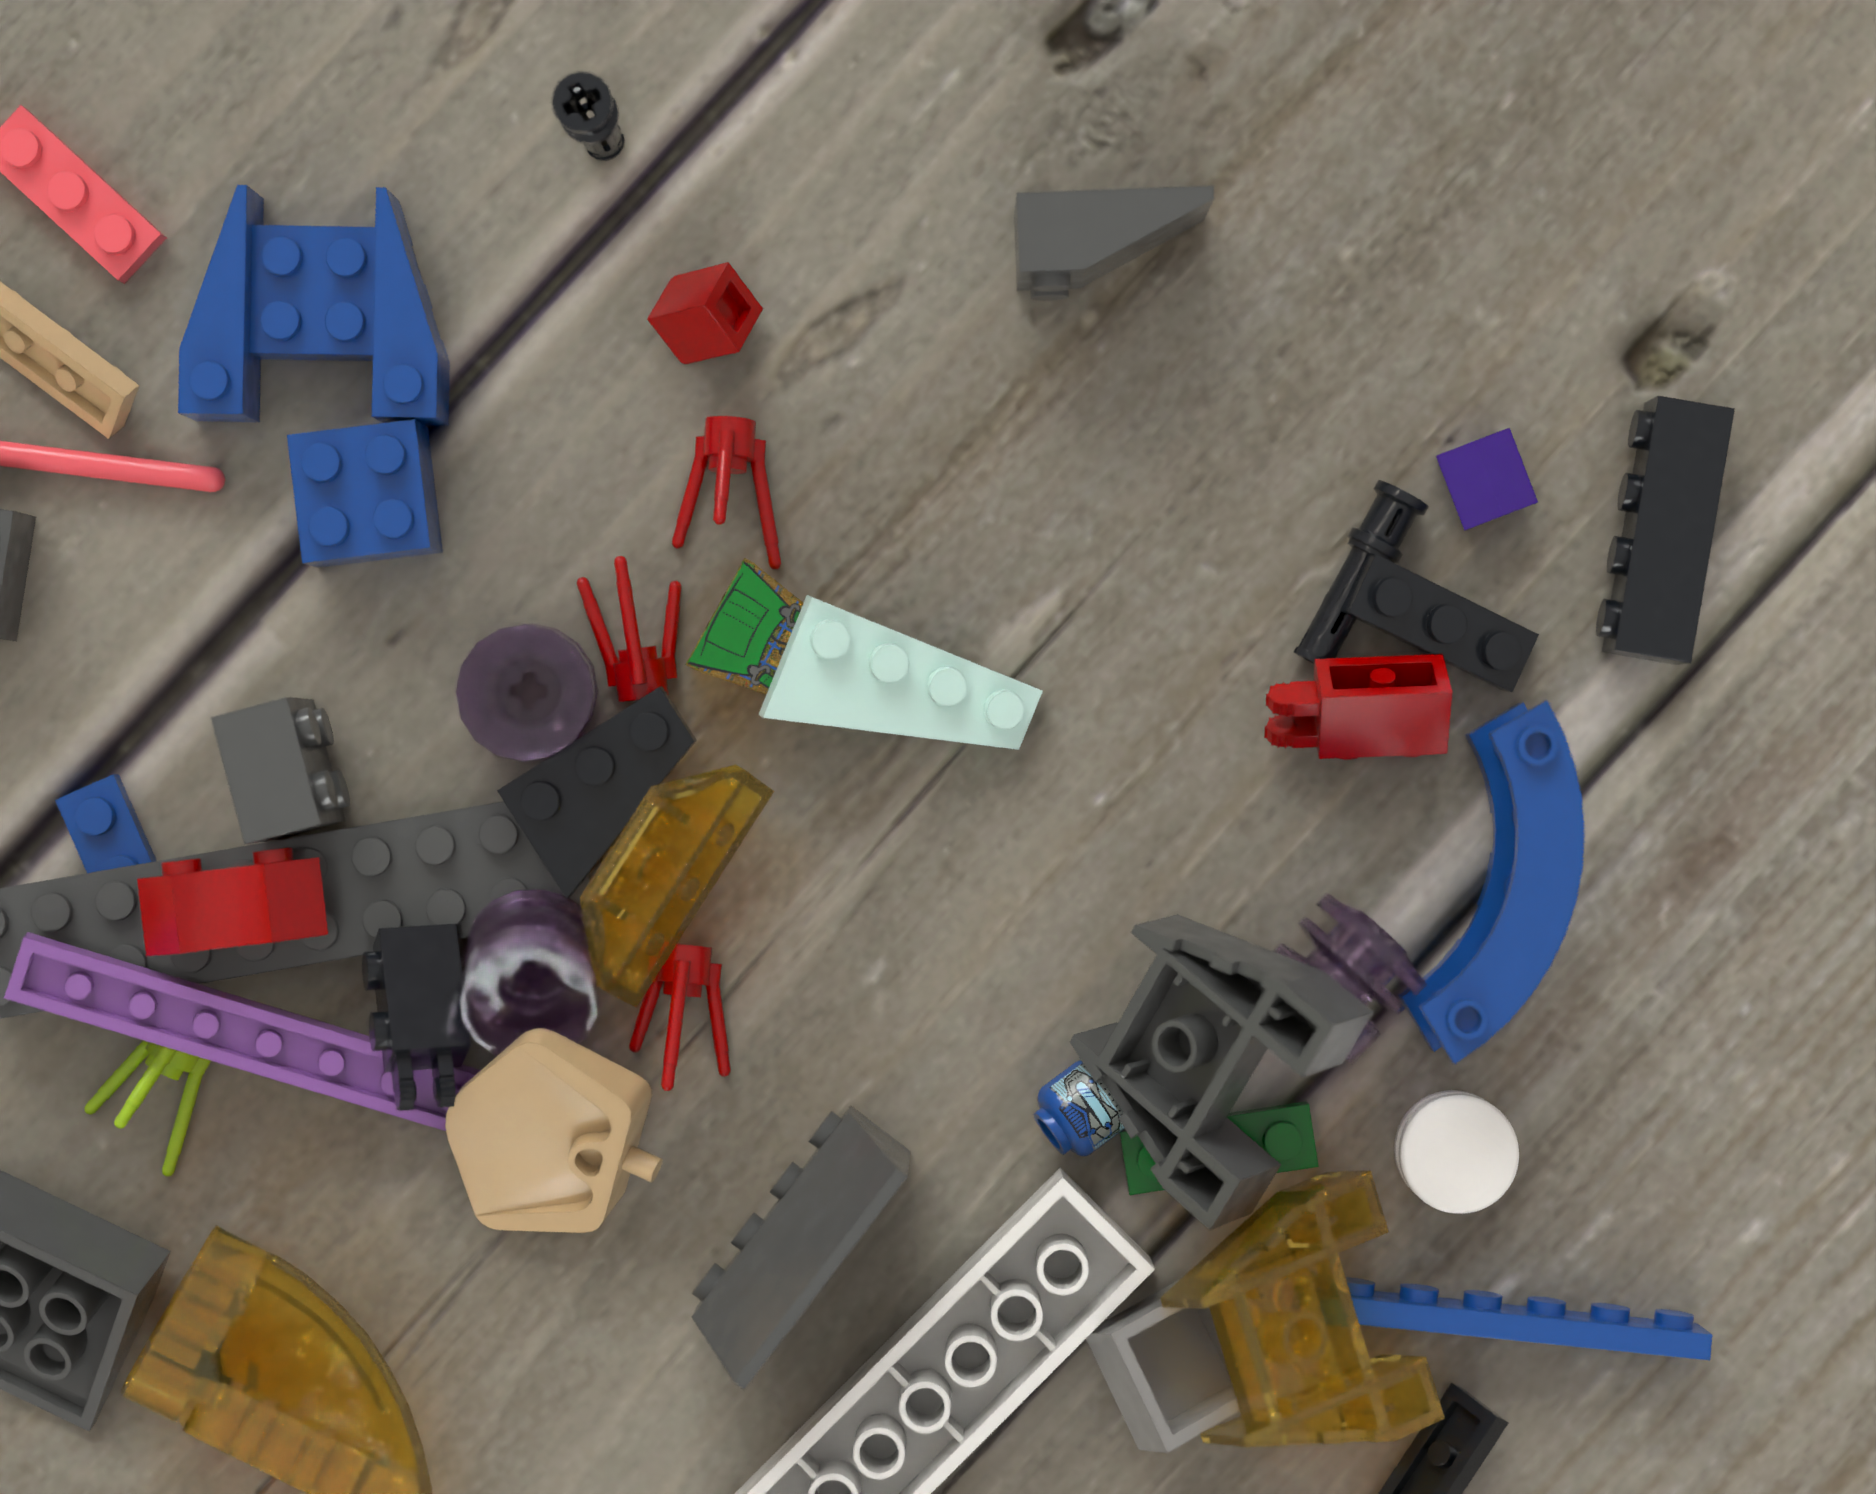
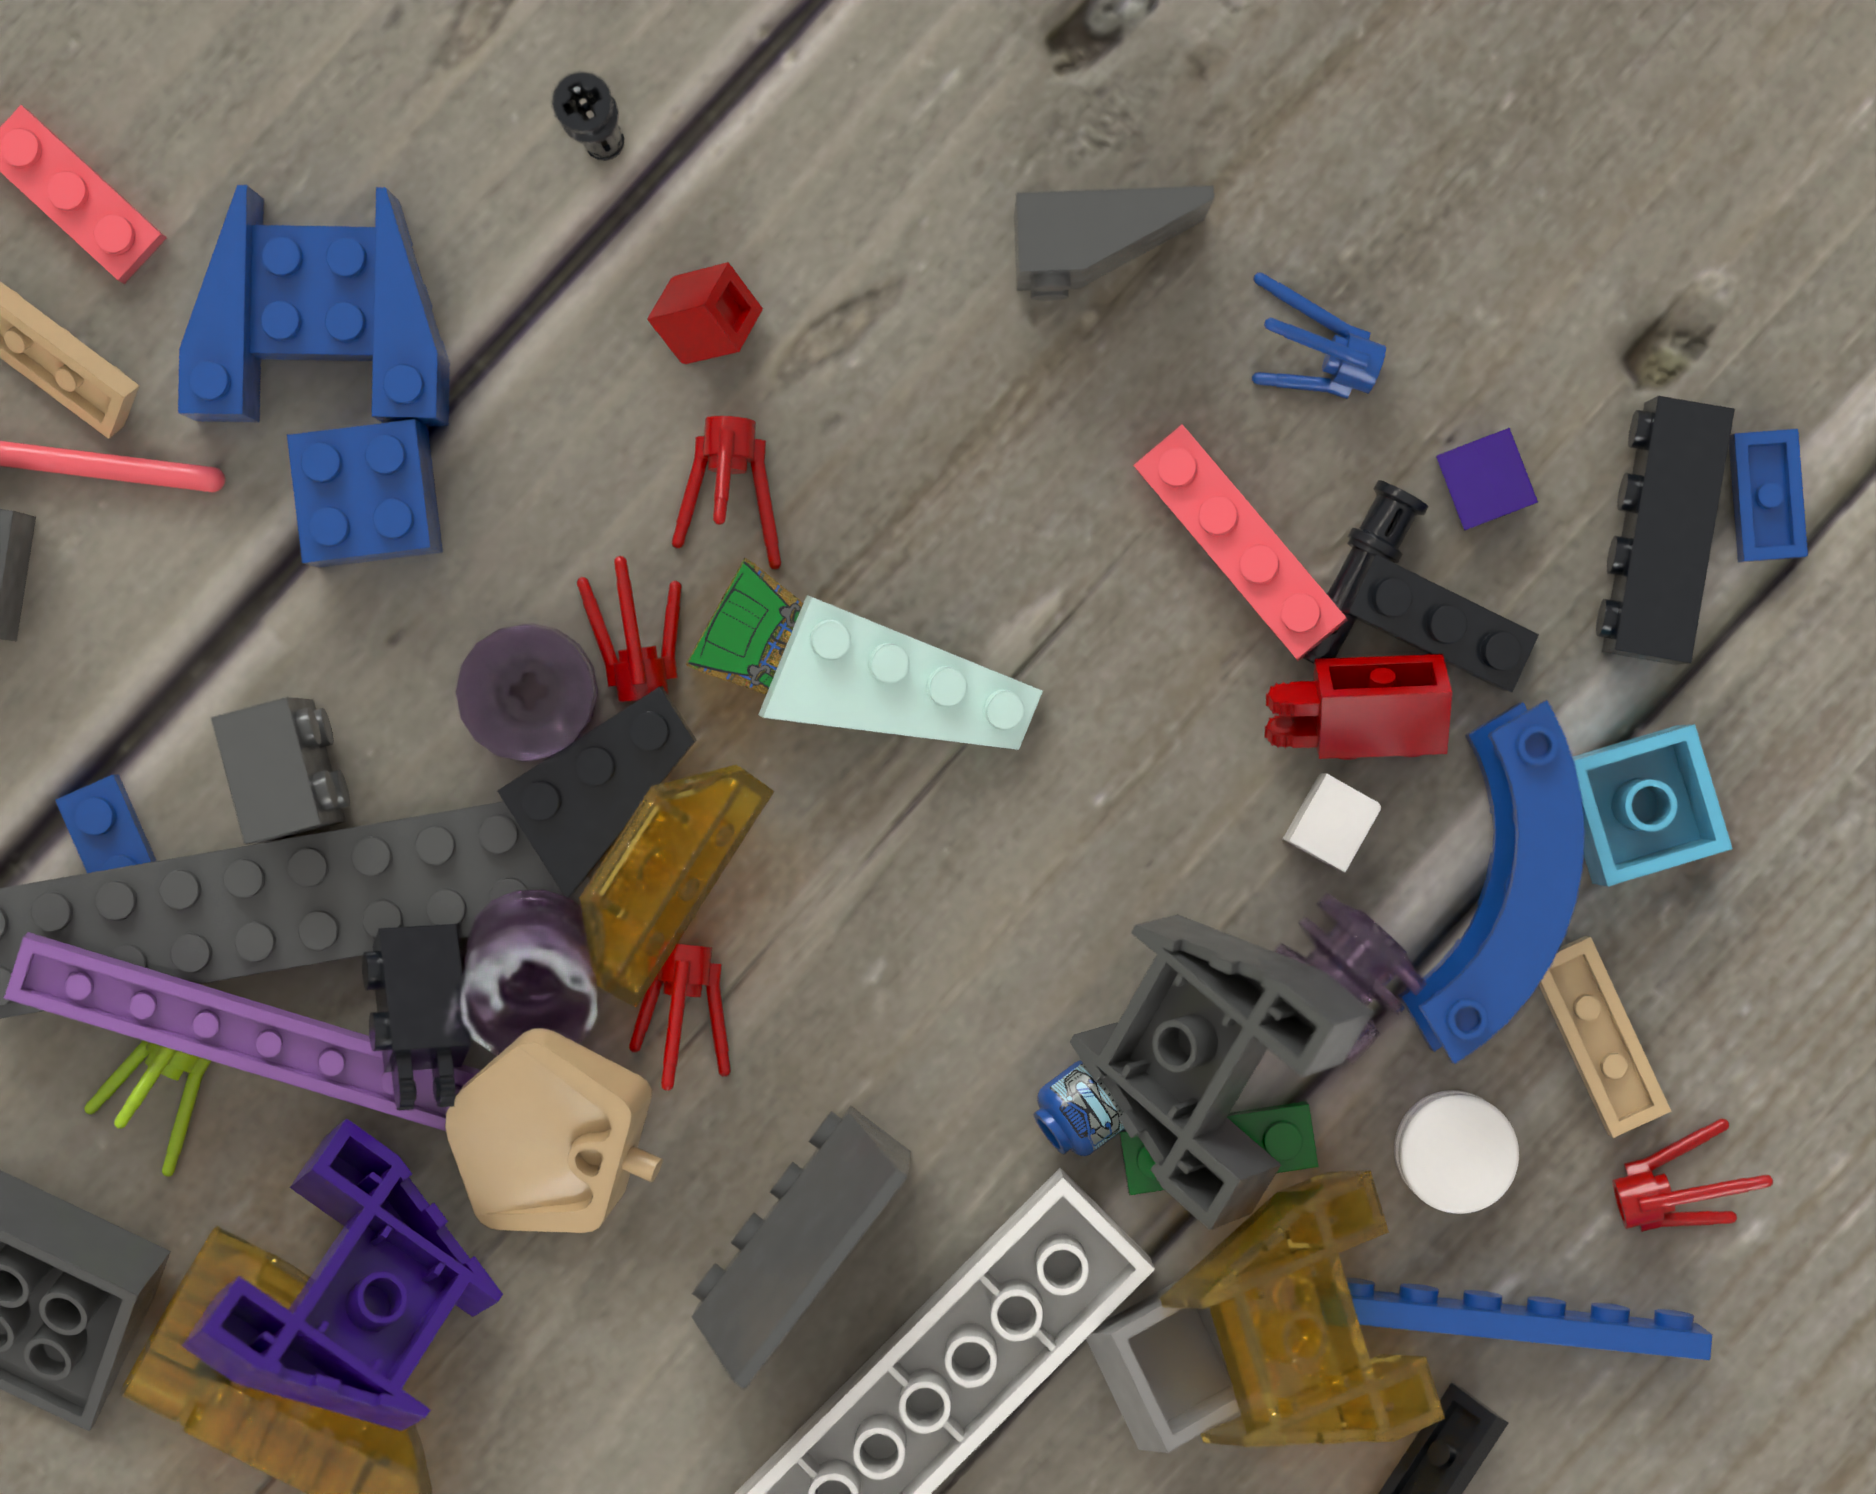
(232, 905): red brick -> none
(366, 1304): none -> dark purple wedge
(1240, 542): none -> coral plate
(1332, 822): none -> white panel
(1349, 358): none -> blue plant
(1601, 1039): none -> tan plate
(1648, 806): none -> medium azure brick
(1649, 1201): none -> red plant
(1768, 495): none -> blue plate

